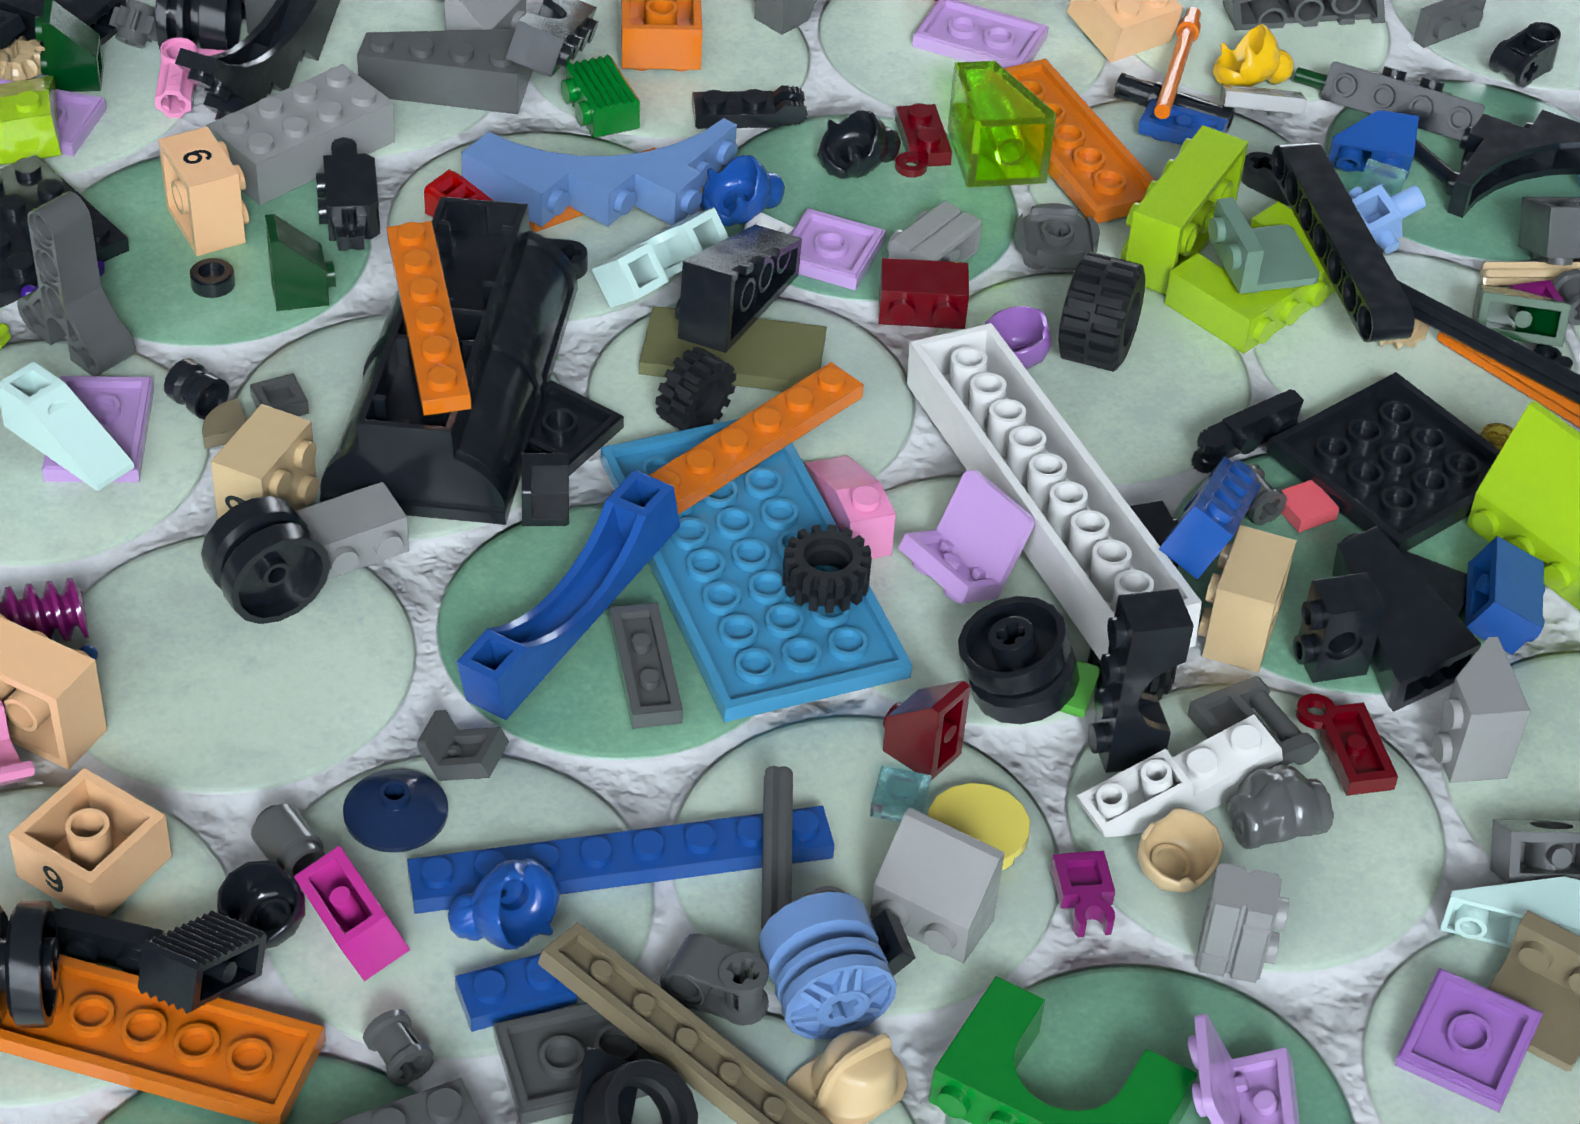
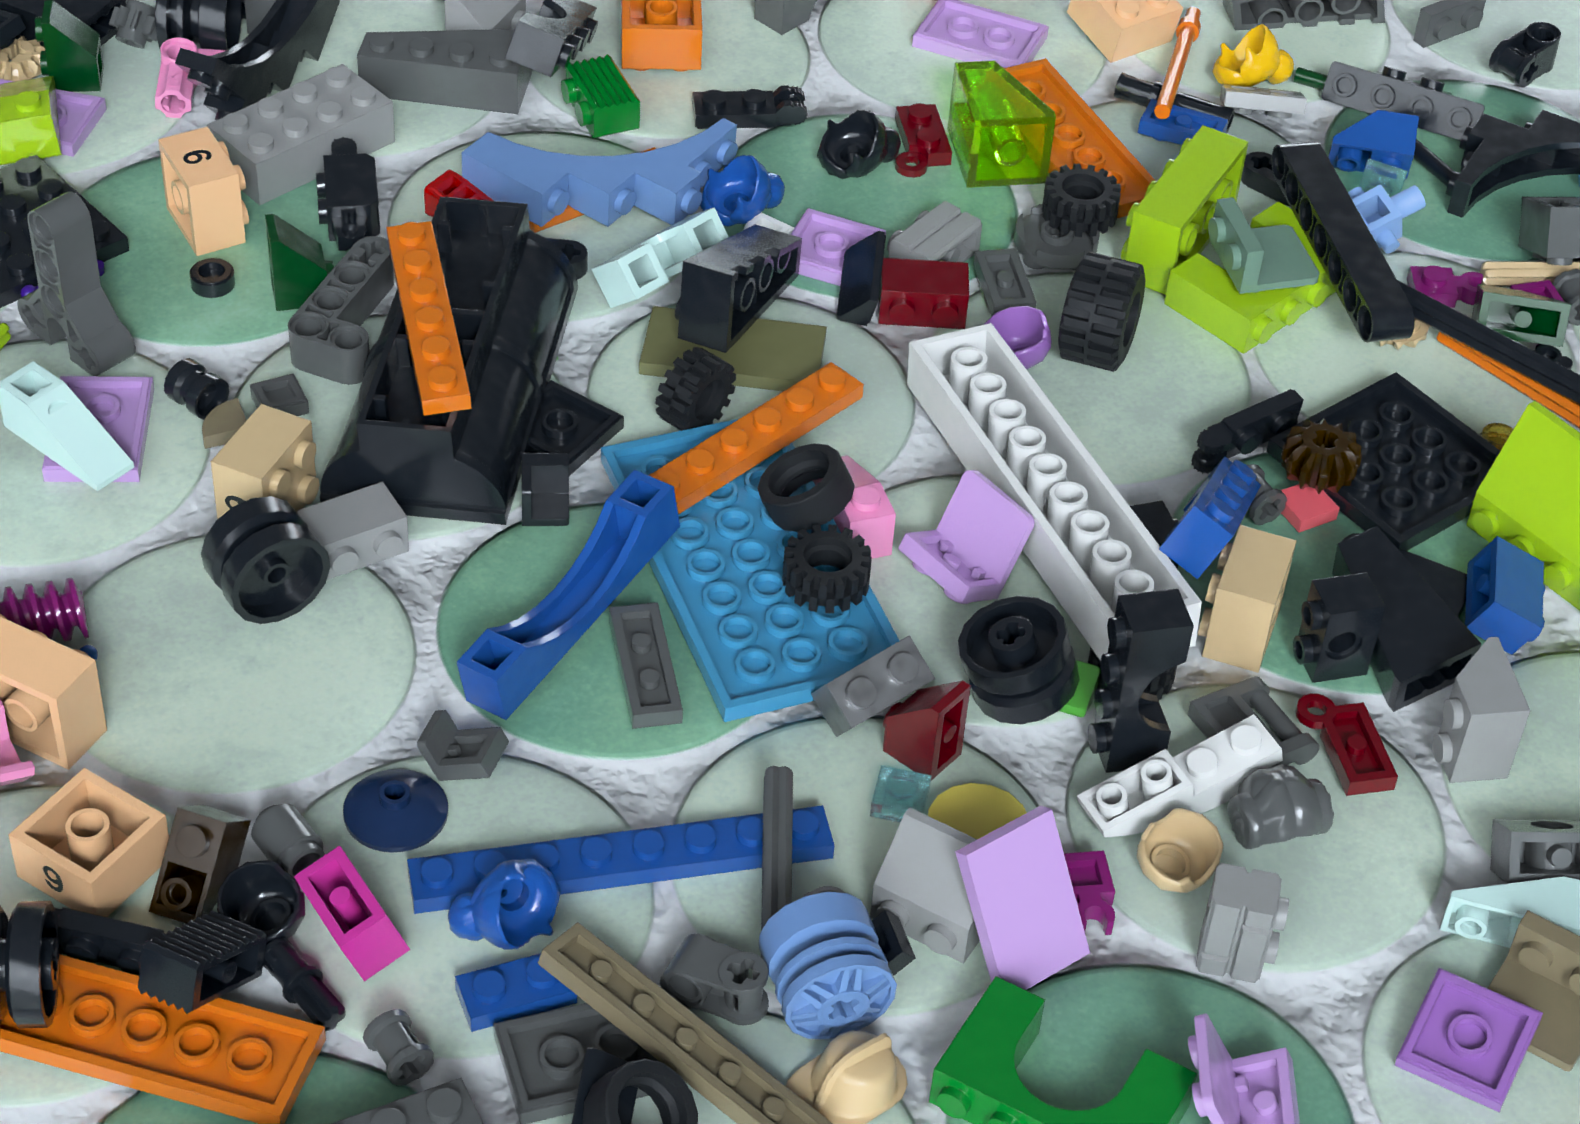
(197, 859): none -> dark brown slope
(302, 984): none -> black axle
(327, 328): none -> dark grey beam
(796, 469): none -> black tyre
(861, 280): none -> black slope
(872, 686): none -> flat silver brick
(1003, 279): none -> dark grey plate
(1023, 900): none -> lavender tile
(1081, 200): none -> black tyre
(1321, 456): none -> dark brown gear
(1444, 285): none -> magenta plate

